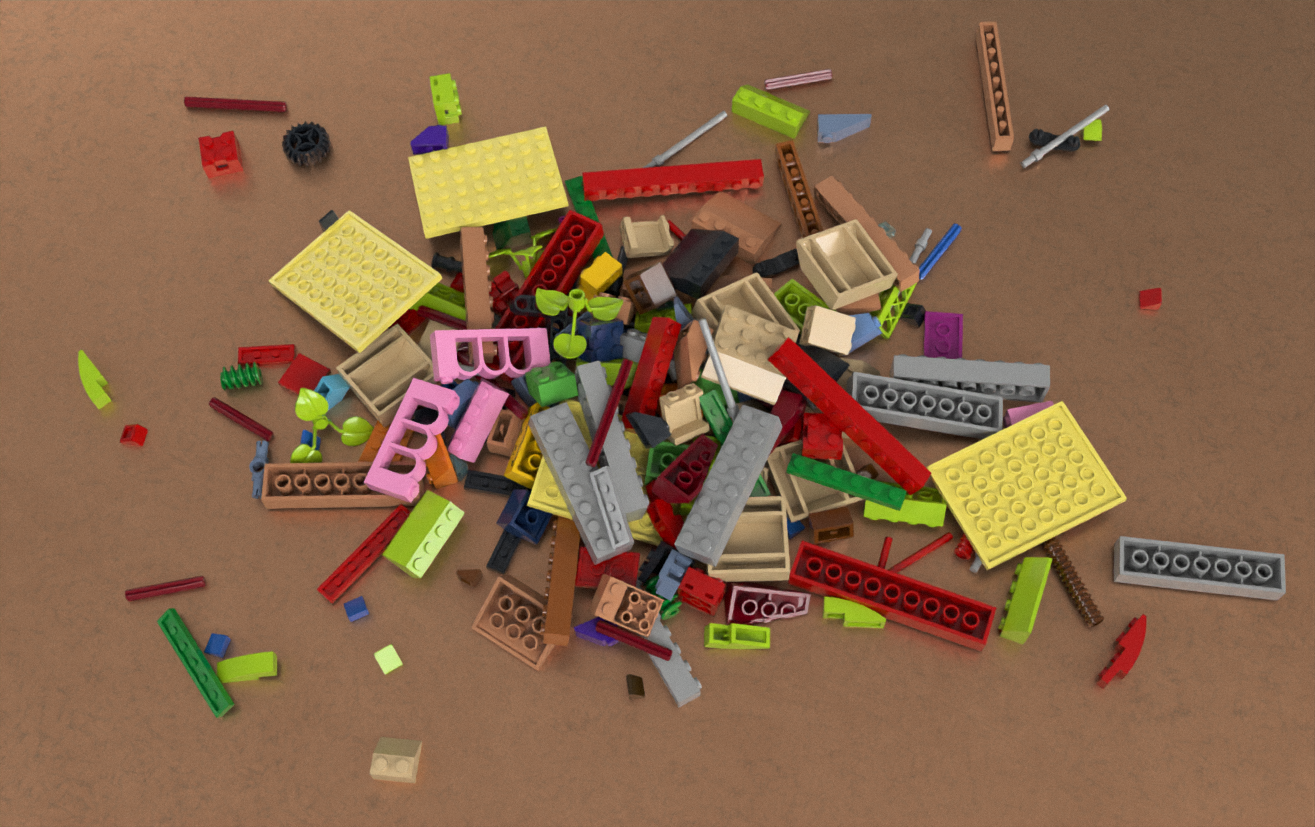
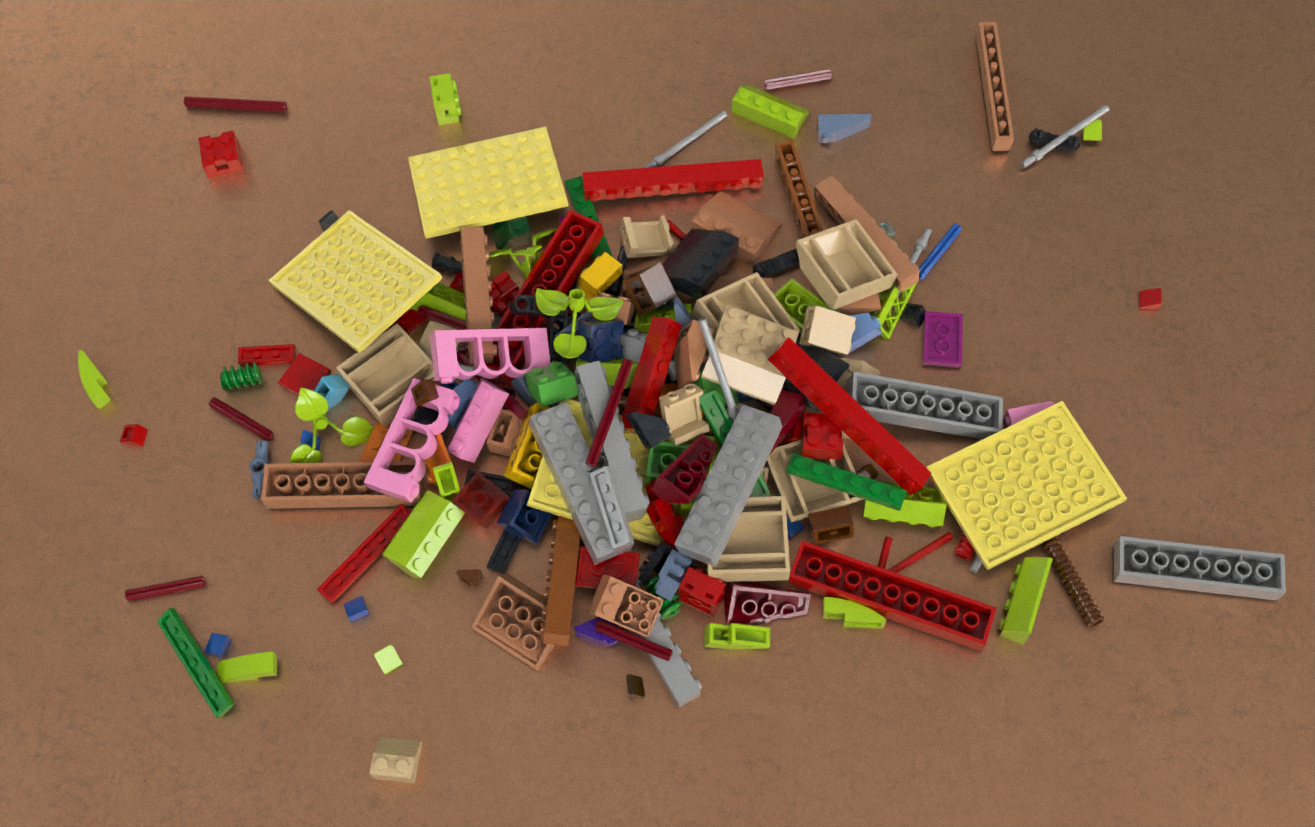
(307, 149): black gear -> none
(424, 392): none -> reddish brown slope
(430, 140): dark purple slope -> none
(446, 481): none -> lime slope
(460, 466): clear light blue slope -> none
(481, 499): none -> clear red brick
(1007, 380): light grey brick -> none
(1127, 650): red slope -> none

